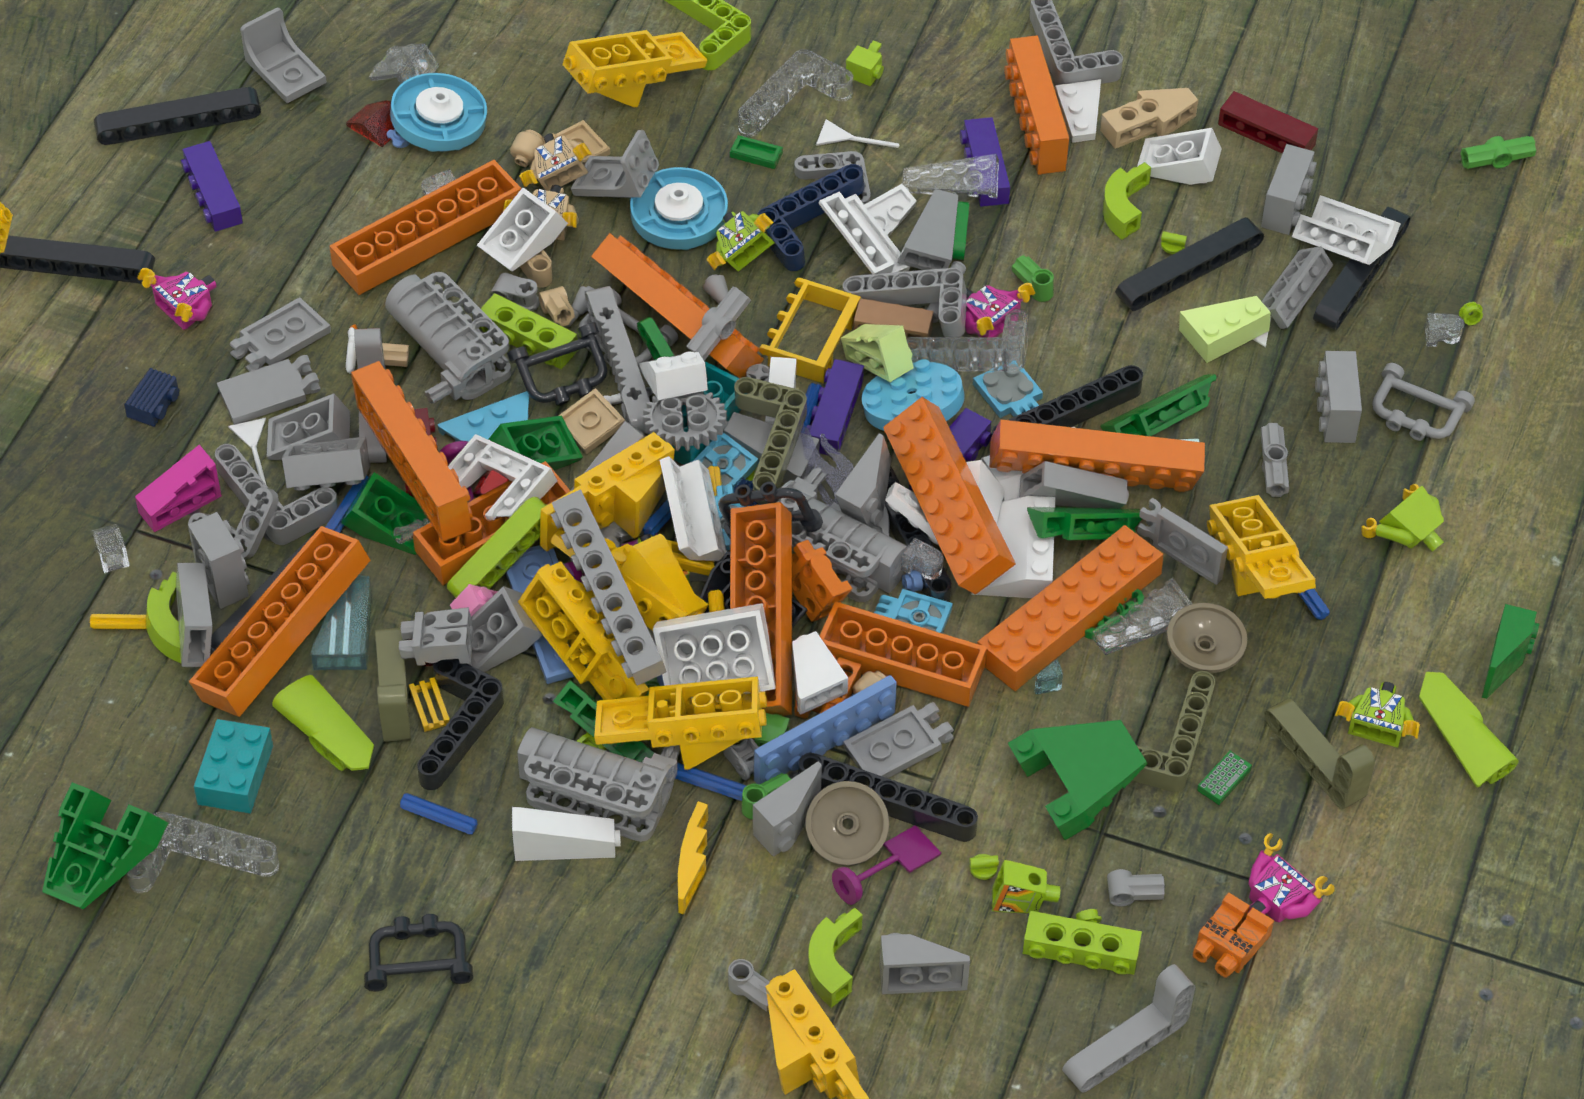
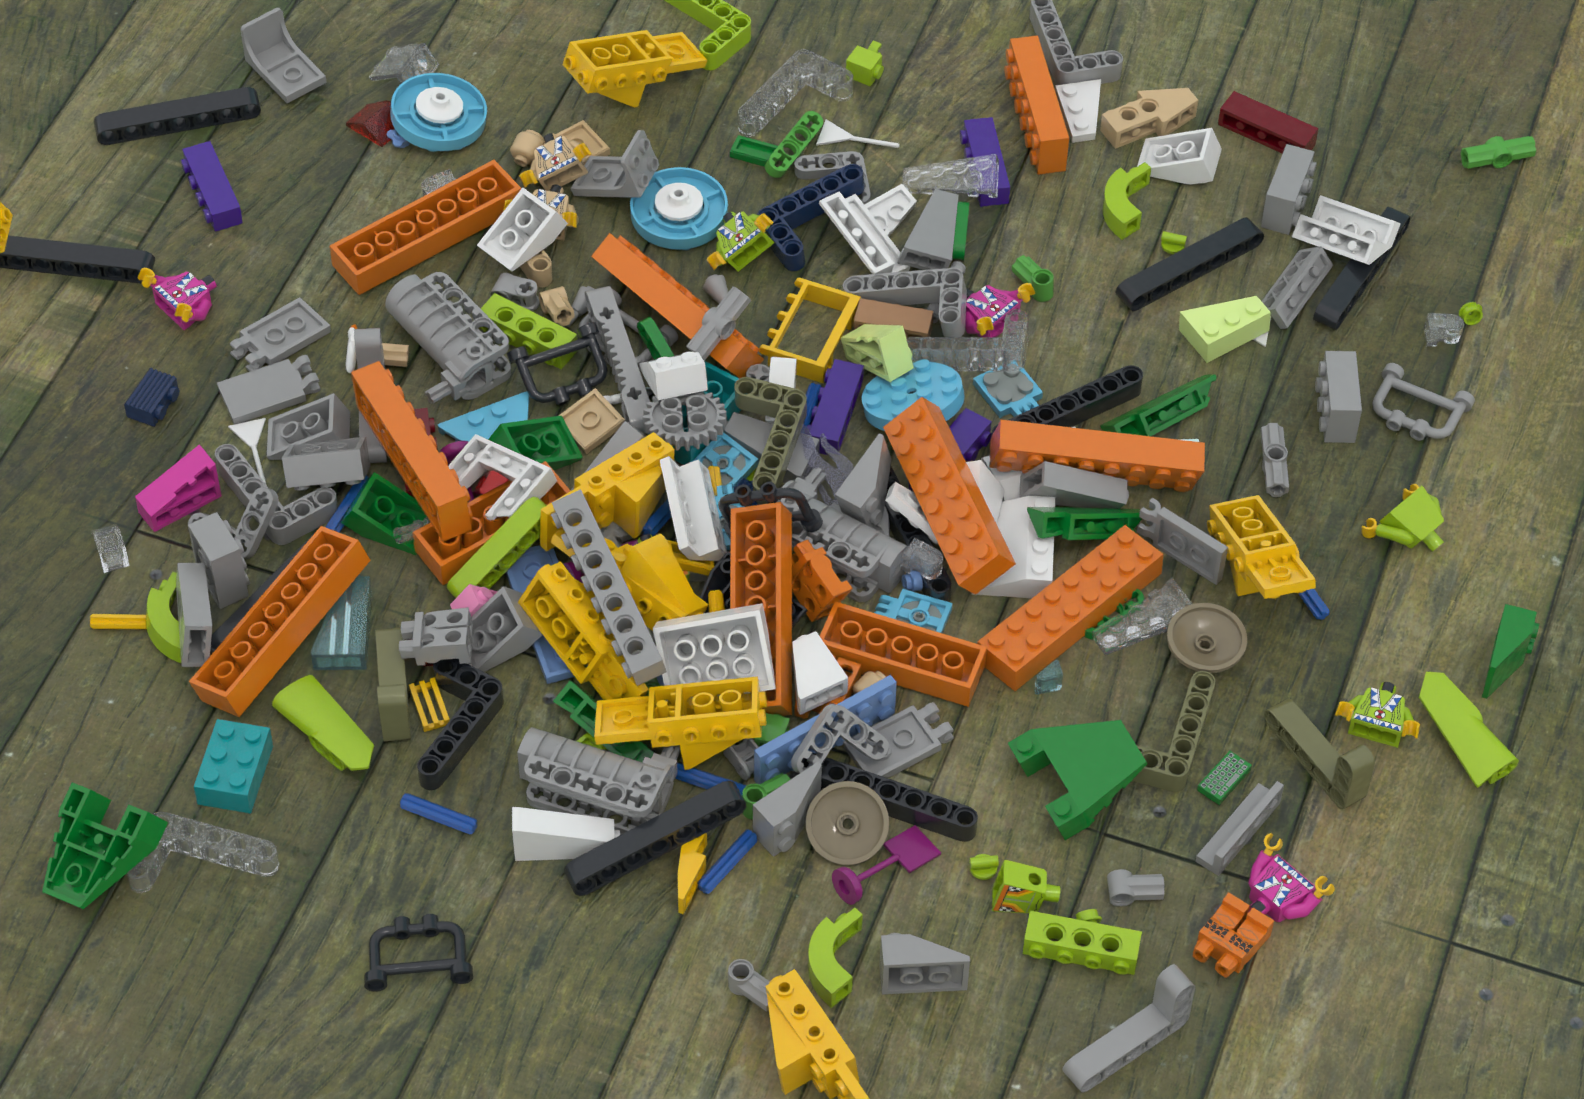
(654, 838): none -> black beam
(727, 861): none -> blue axle
(794, 144): none -> bright green beam
(839, 729): none -> light grey beam
(1240, 827): none -> light grey fence

